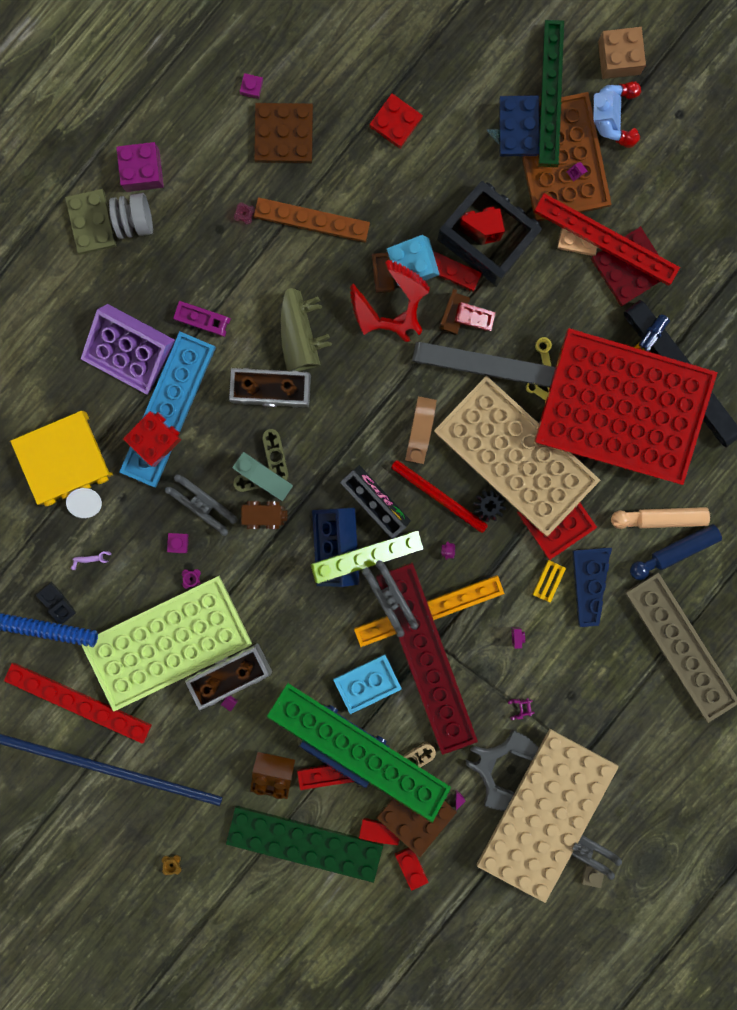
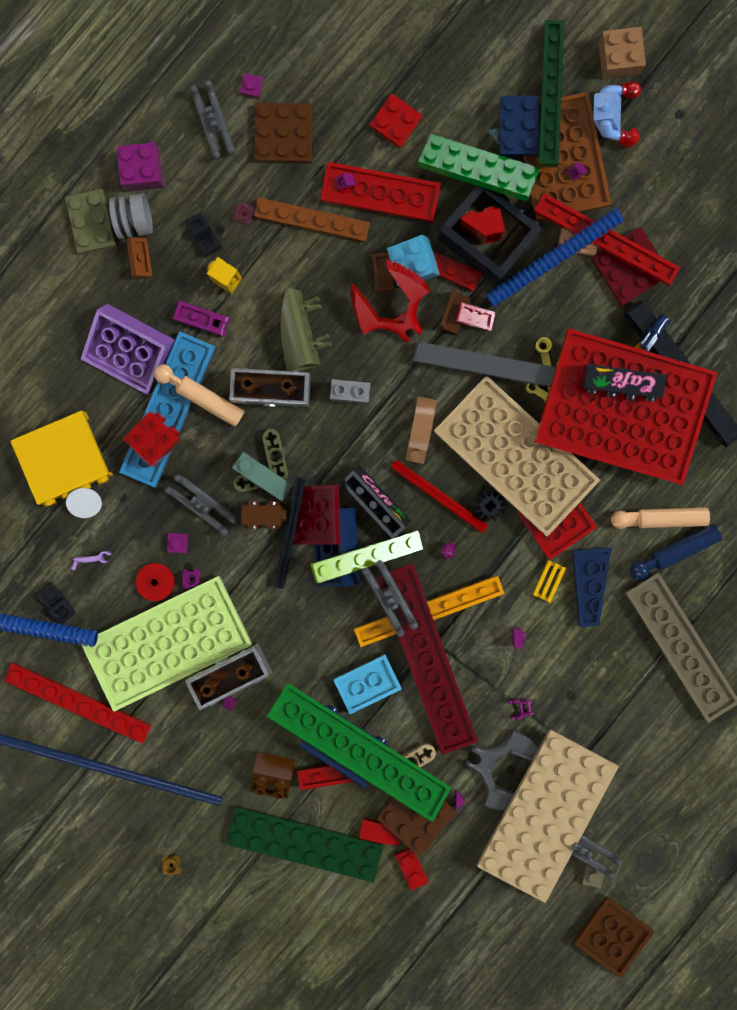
(139, 257): none -> dark orange plate
(165, 581): none -> red plate
(200, 395): none -> light nougat piece
(203, 234): none -> black slope
(212, 119): none -> dark grey piece
(224, 275): none -> yellow brick
(289, 532): none -> black axle
(318, 516): none -> dark red plate
(345, 180): none -> magenta piece
(350, 391): none -> light grey brick
(382, 192): none -> red plate
(478, 167): none -> green plate
(555, 257): none -> blue piece
(613, 936): none -> reddish brown plate
(623, 381): none -> black brick

